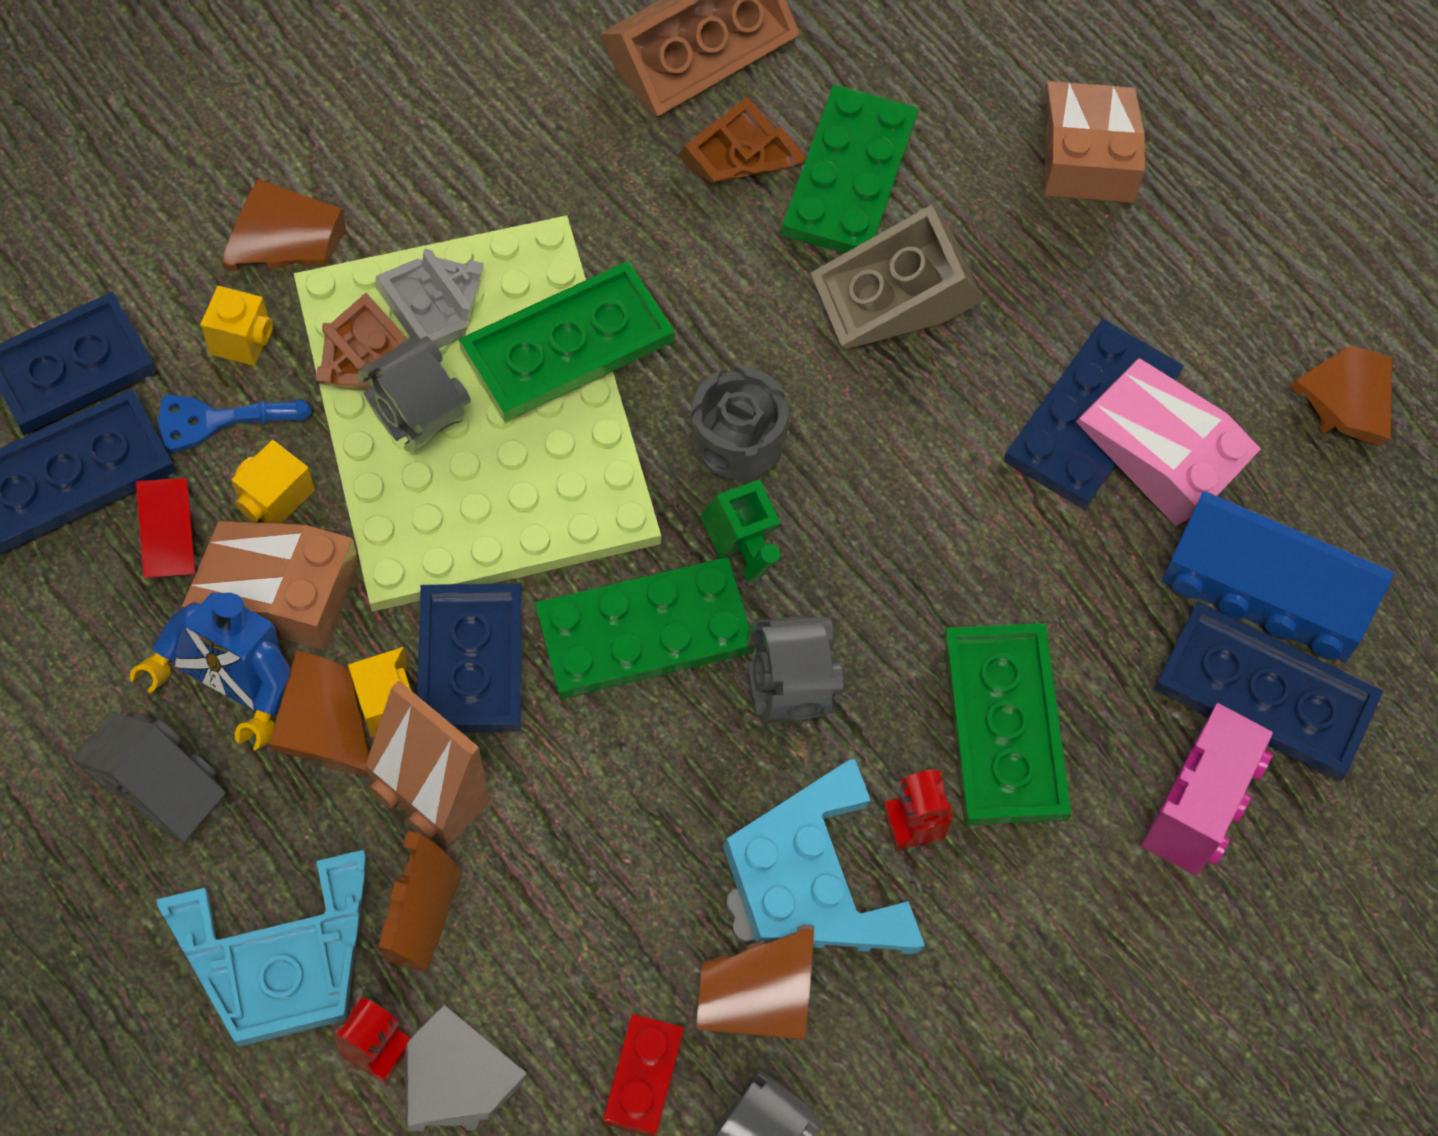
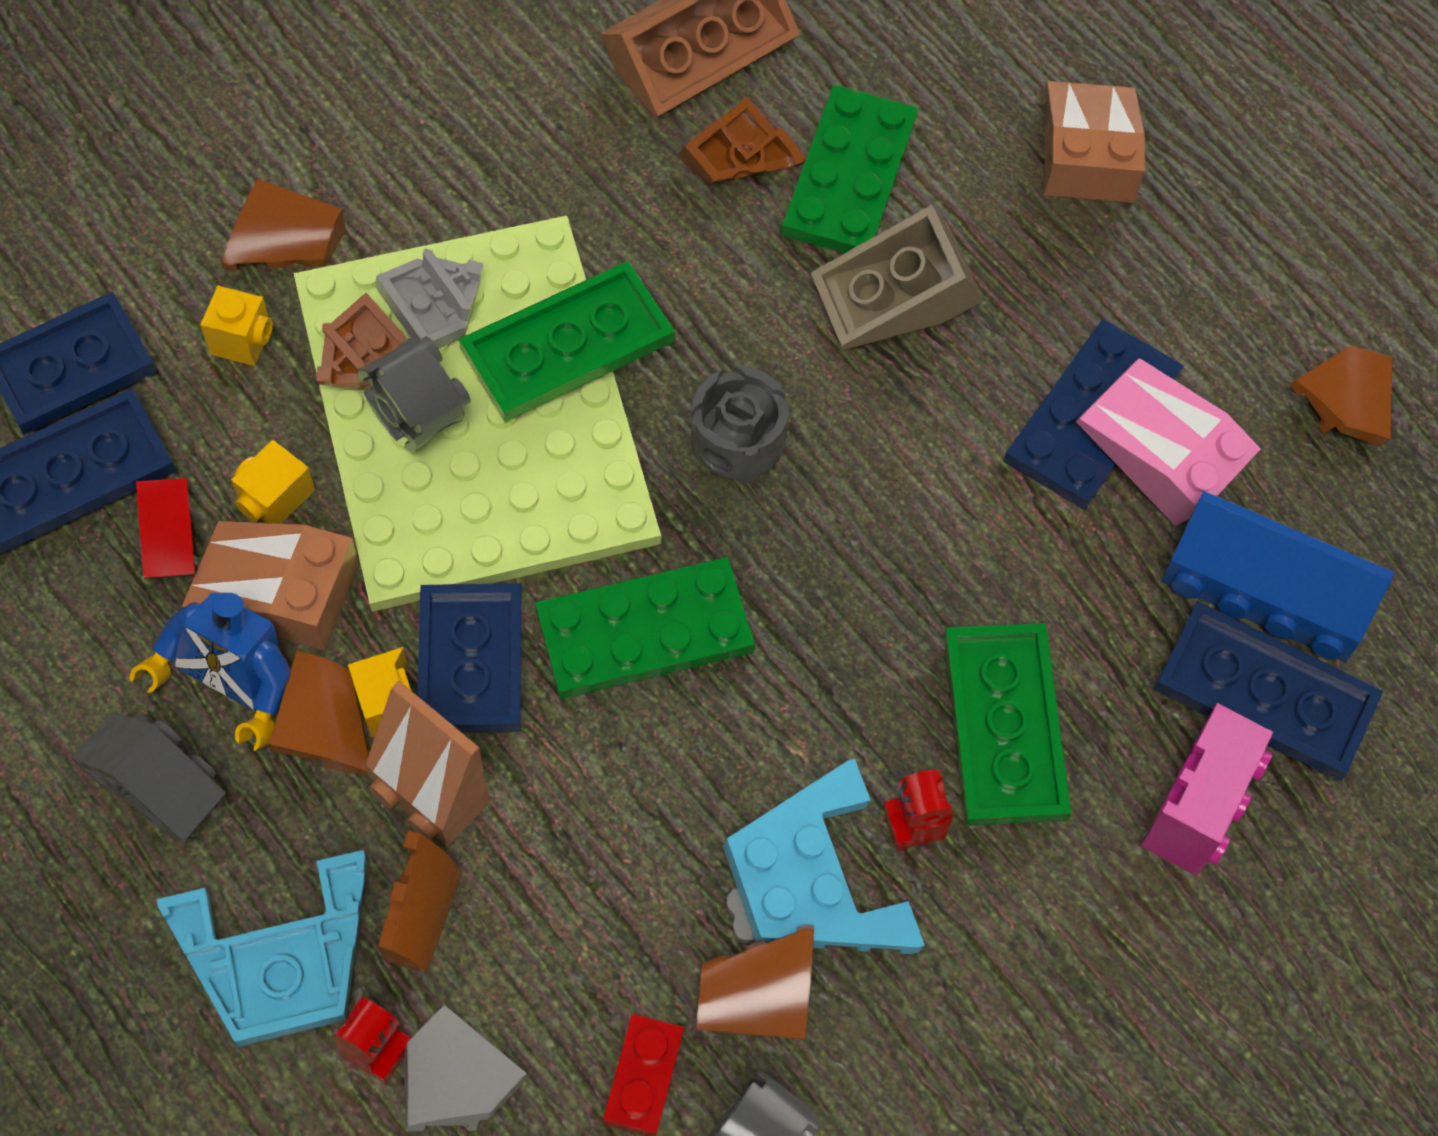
(214, 420): blue piece -> none
(741, 523): green brick -> none
(792, 668): dark grey brick -> none

